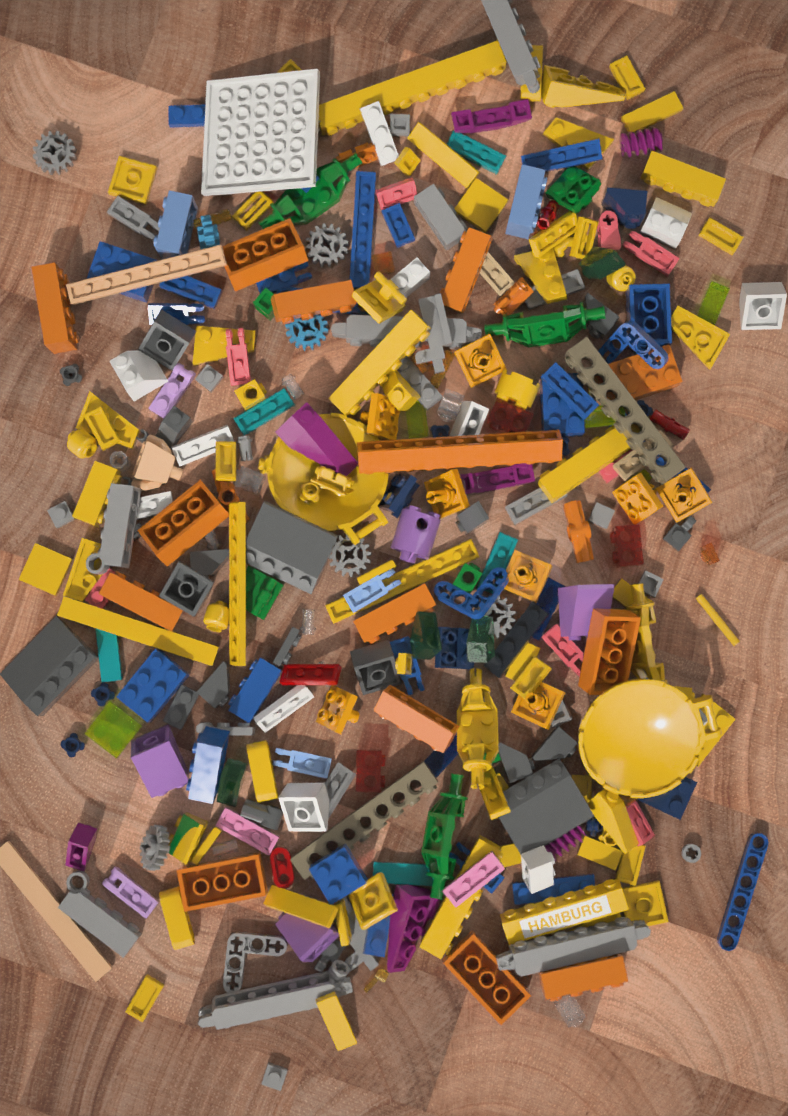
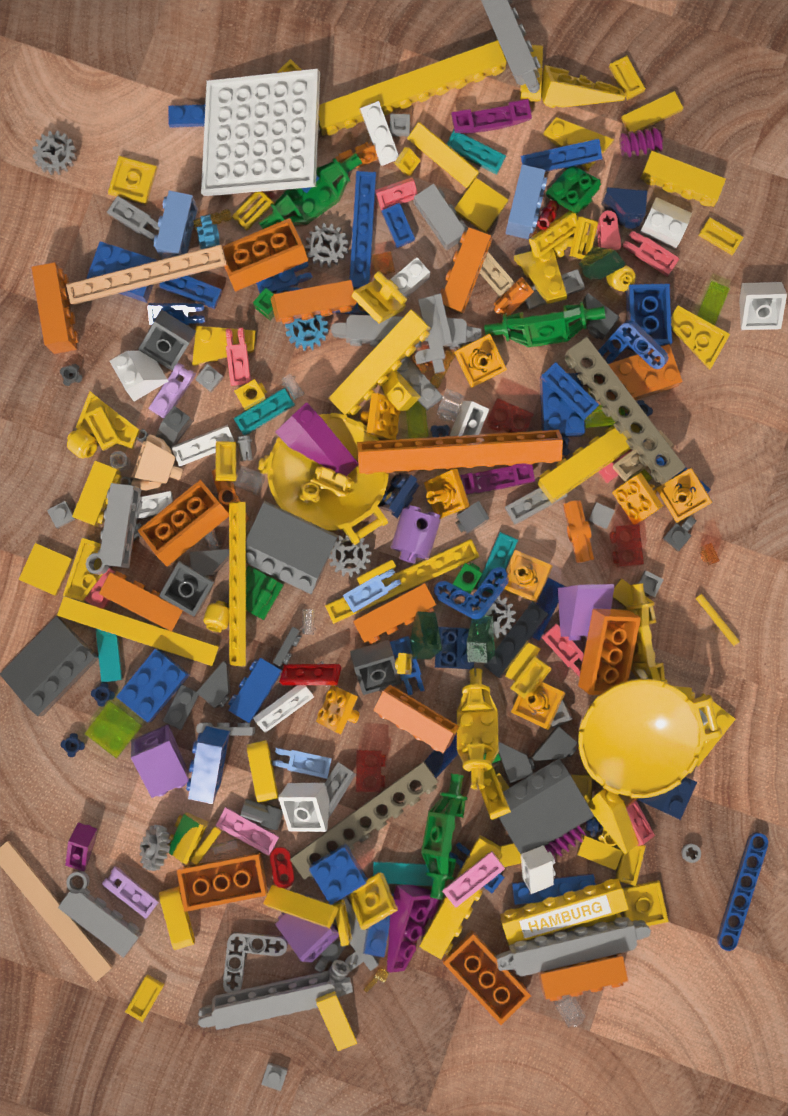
(231, 782): clear green slope -> none
(516, 389): yellow brick -> none
(669, 424): red pin -> none

